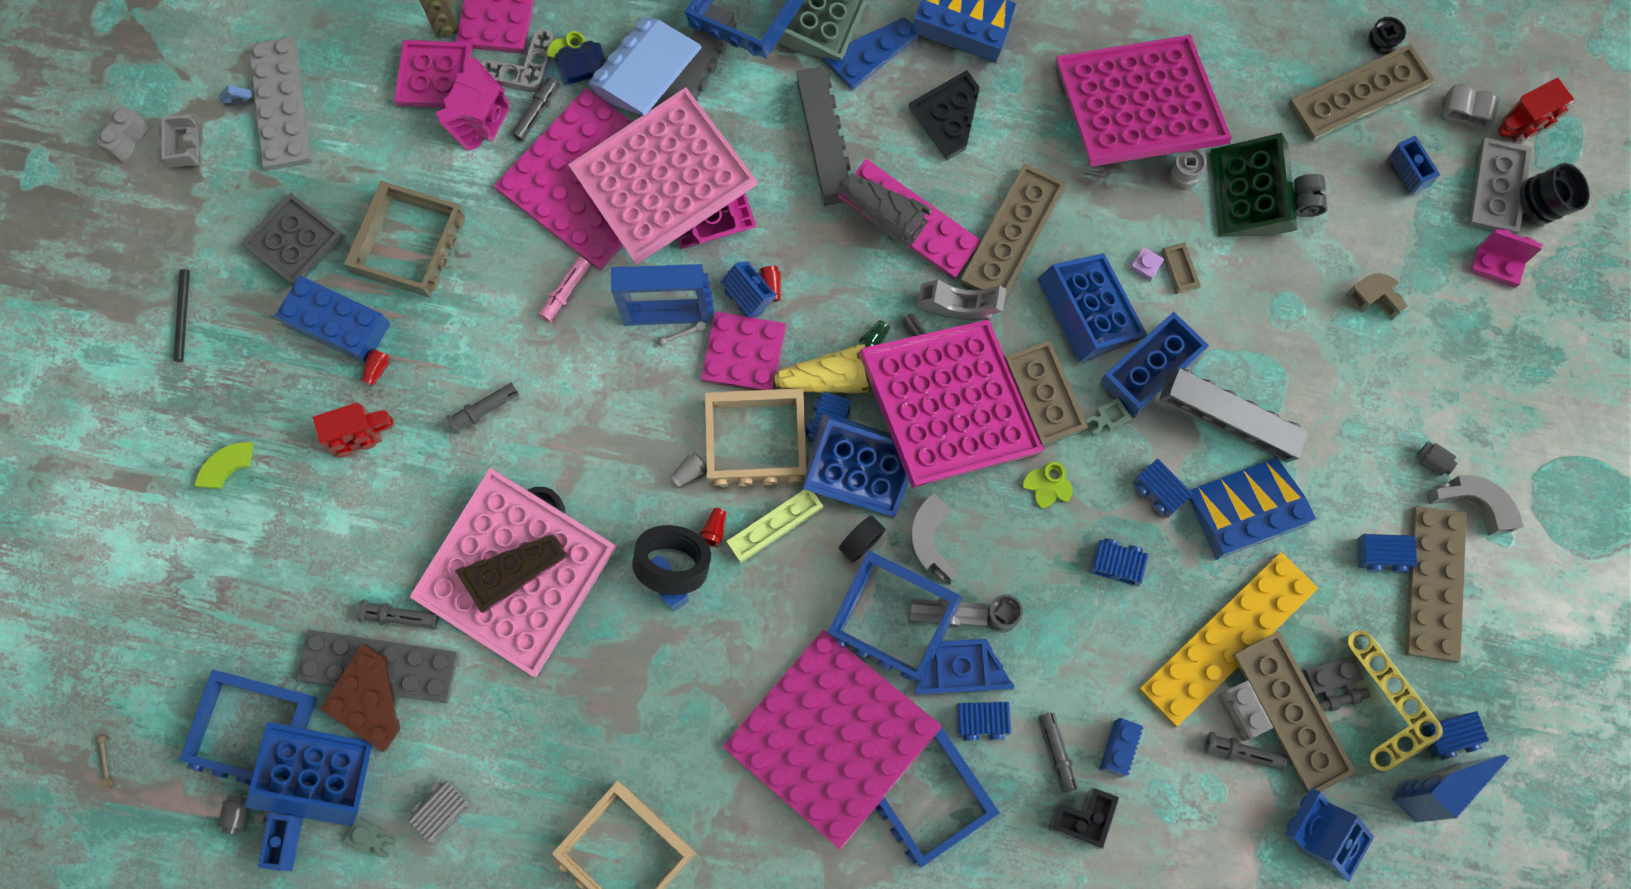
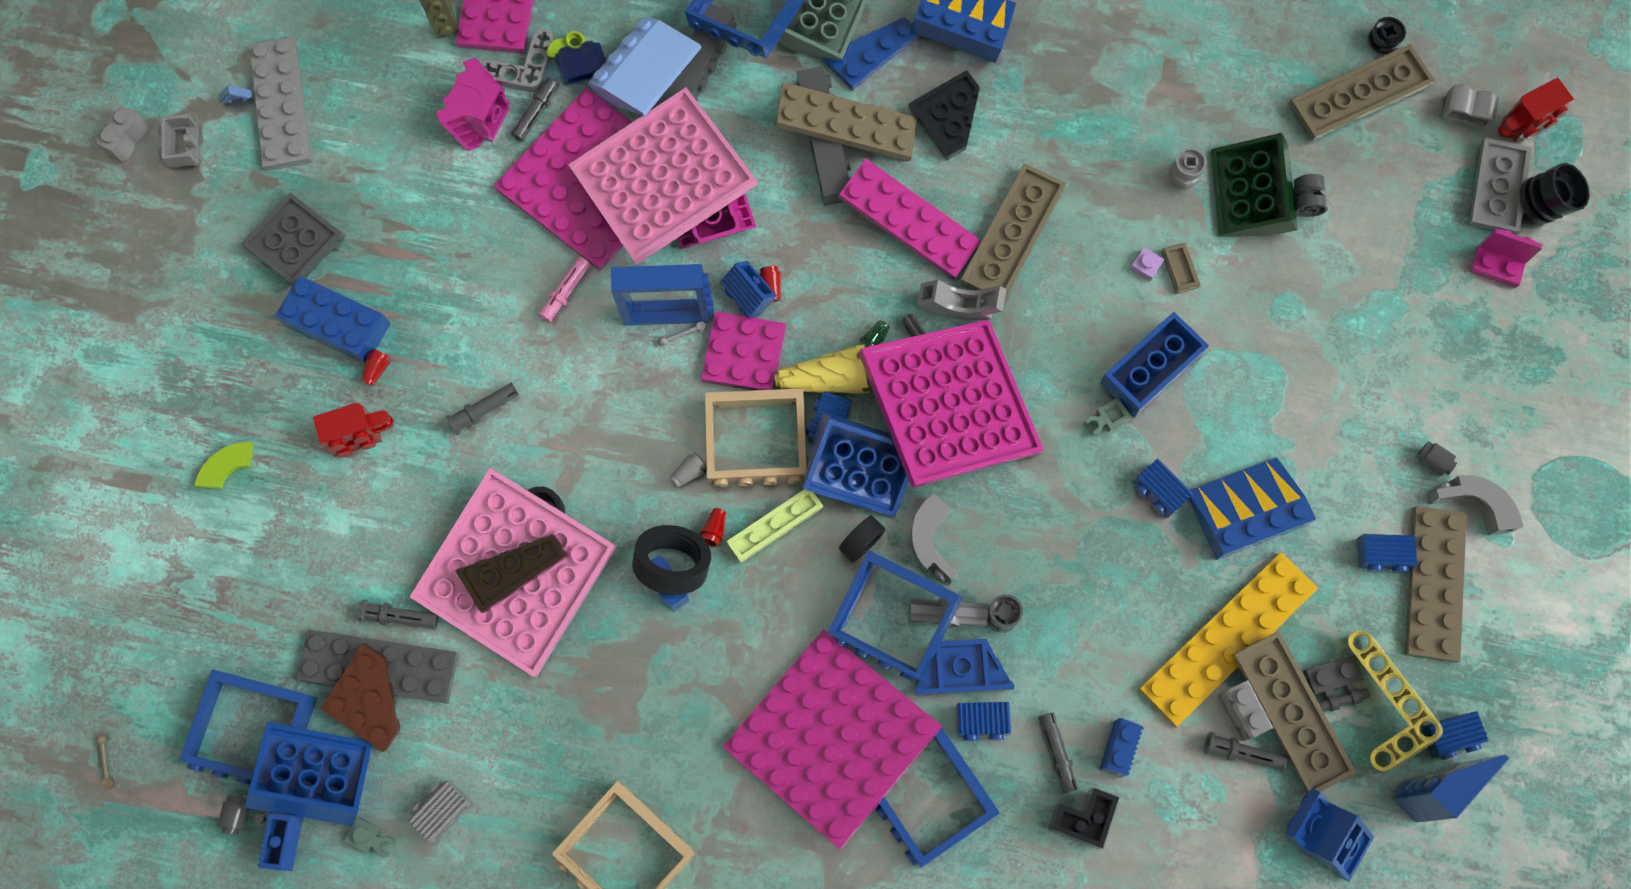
(181, 315): pearl dark grey bar -> none
(371, 226): dark tan window -> none
(429, 71): dark pink plate -> none
(845, 121): none -> dark tan plate
(889, 210): dark grey cone -> none
(1046, 392): dark tan plate -> none
(1048, 488): lime plate -> none
(1091, 306): blue slope -> none
(1119, 562): blue brick -> none
(1142, 100): dark pink plate -> none
(1234, 415): brick -> none
(1379, 290): dark tan brick -> none
(1413, 165): blue brick -> none

